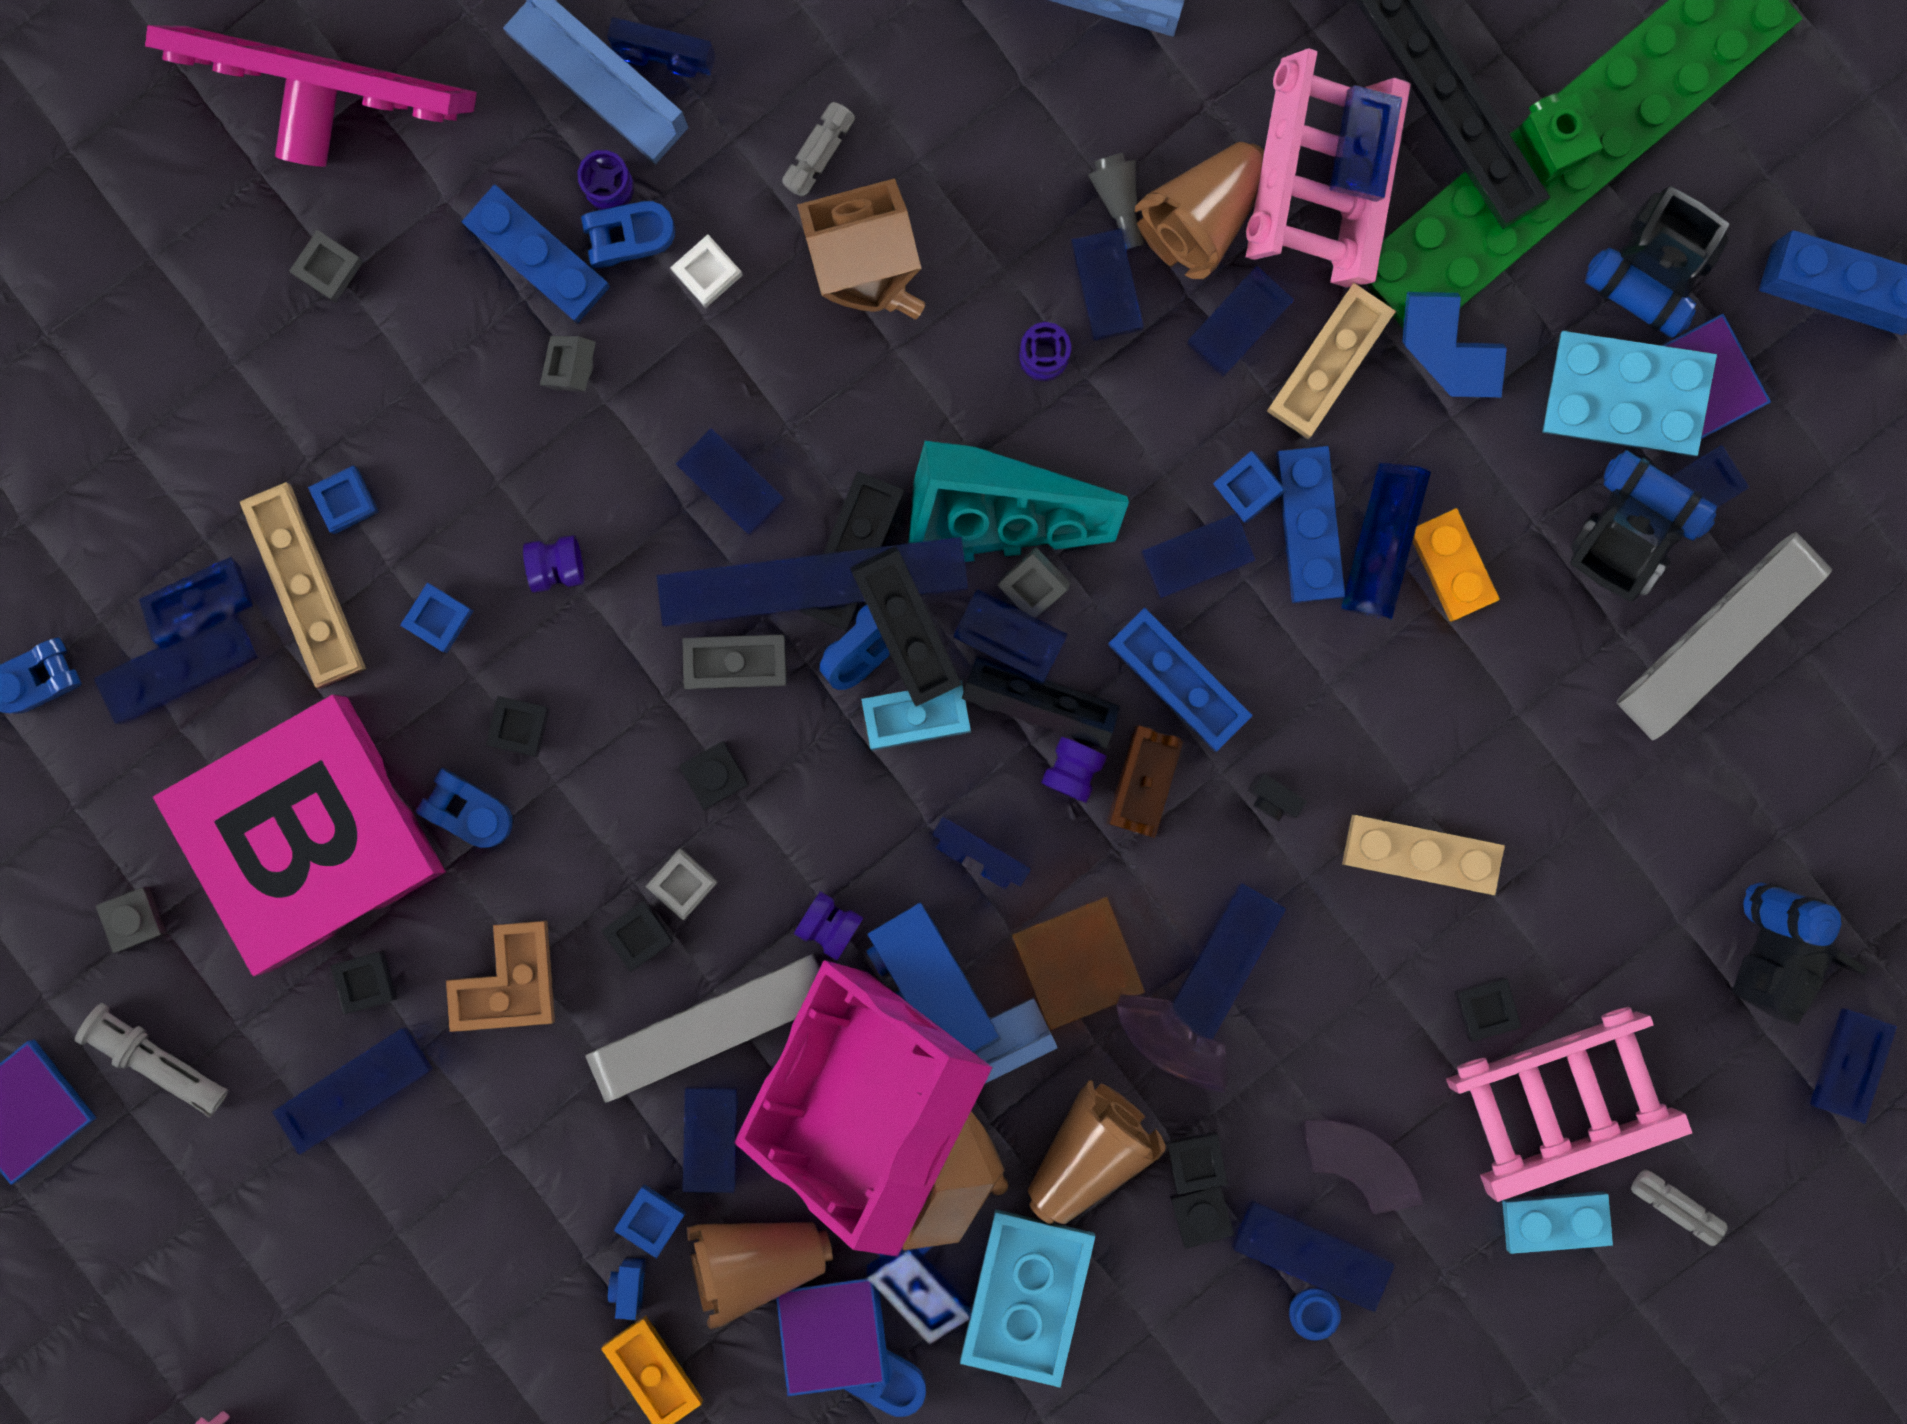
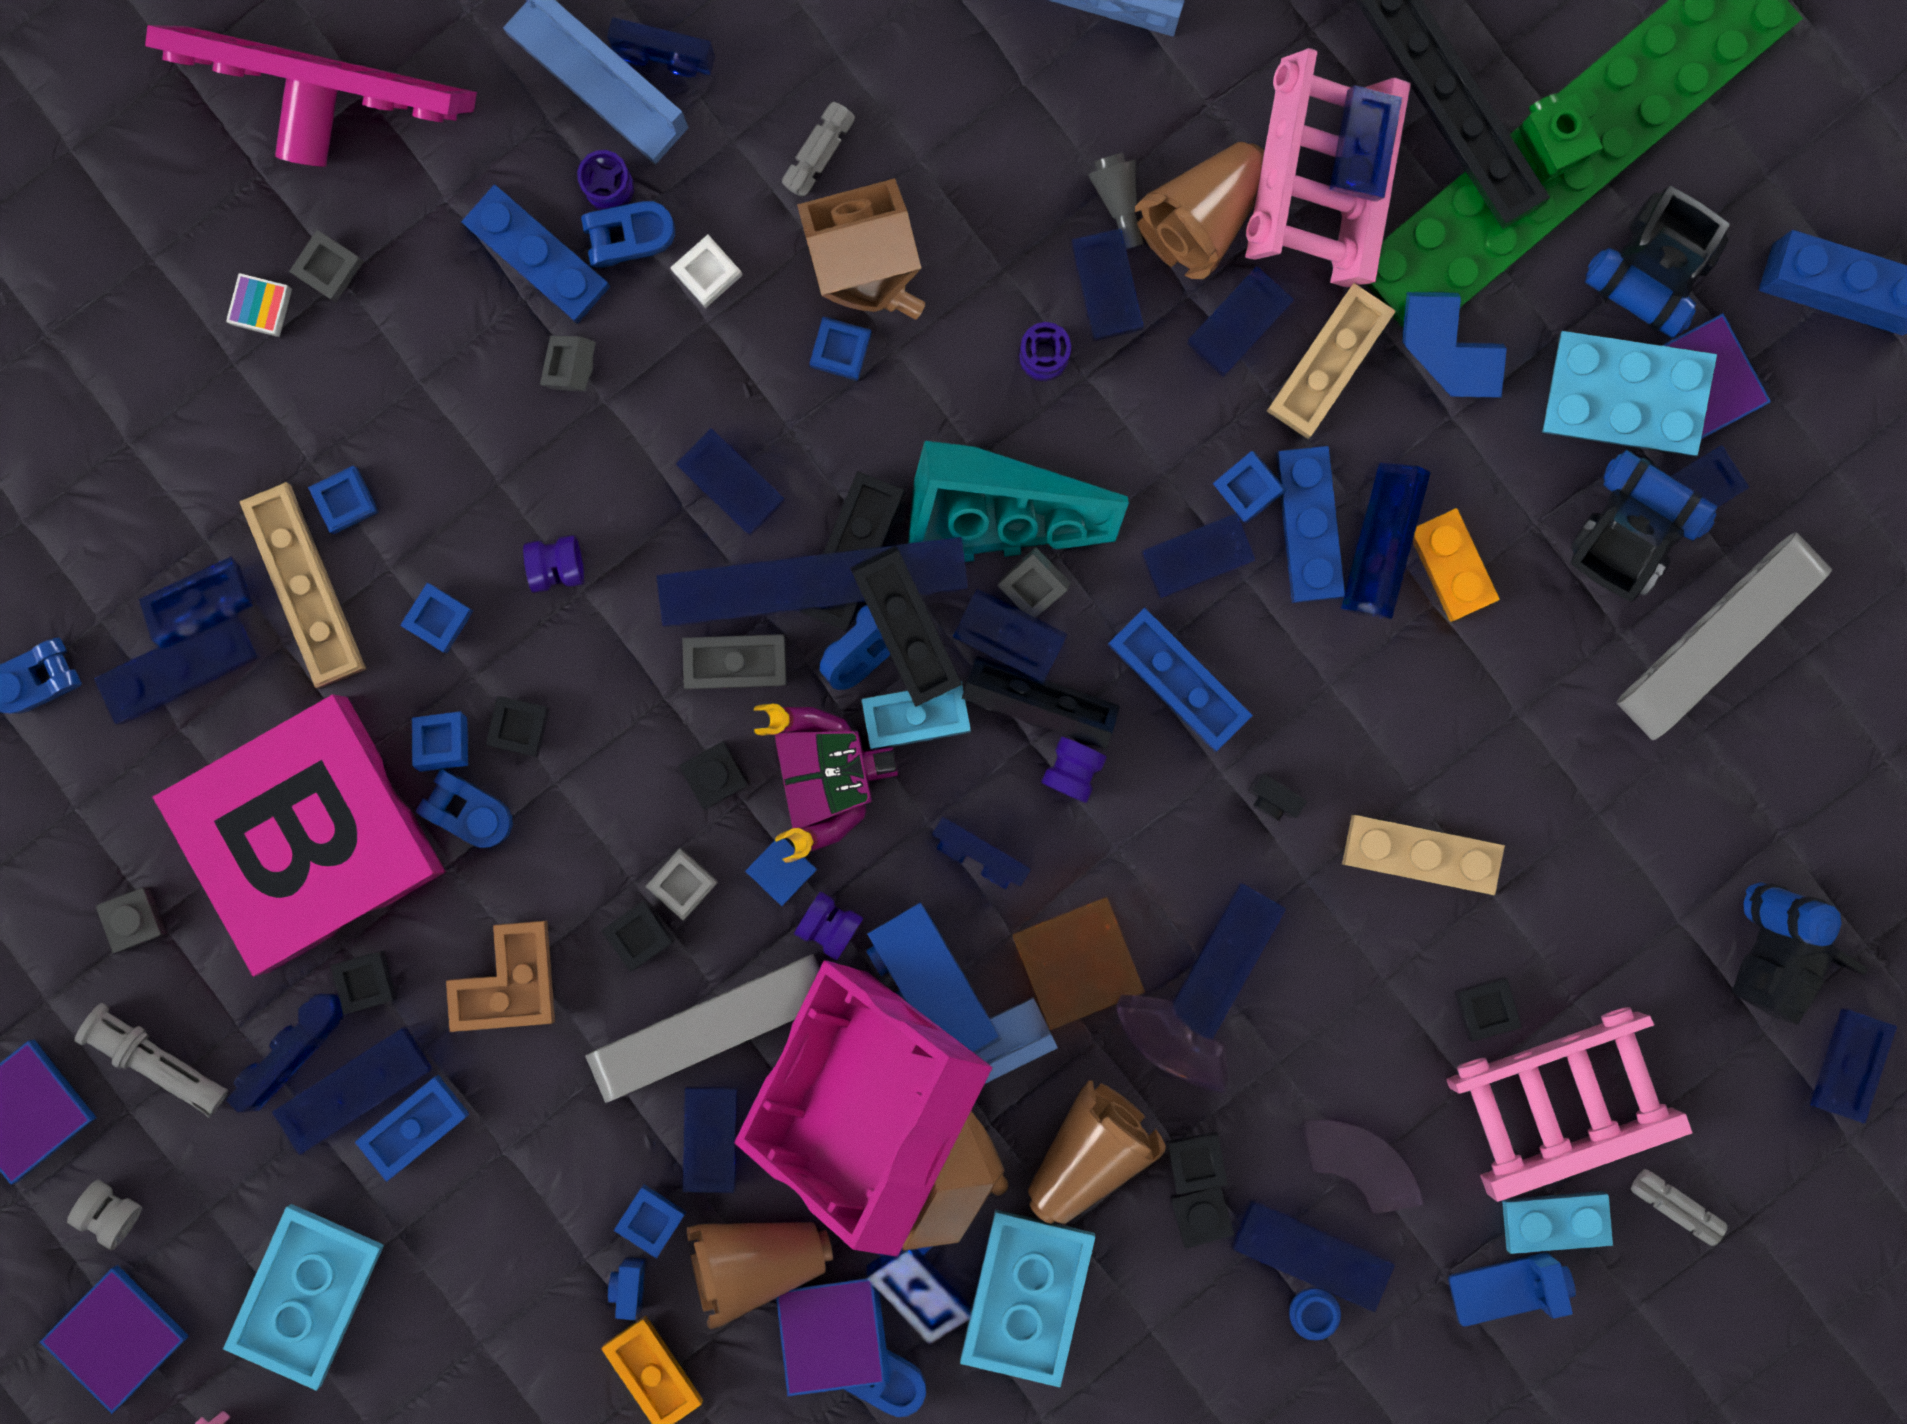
(104, 1214): none -> light grey wheel
(114, 1339): none -> dark purple tile
(259, 305): none -> tile
(289, 1052): none -> clear blue hinge
(303, 1297): none -> medium azure plate
(412, 1128): none -> blue plate
(439, 741): none -> blue plate
(780, 878): none -> blue tile
(823, 774): none -> torso
(840, 348): none -> blue tile
(1144, 781): reddish brown hinge -> none
(1512, 1289): none -> blue bracket

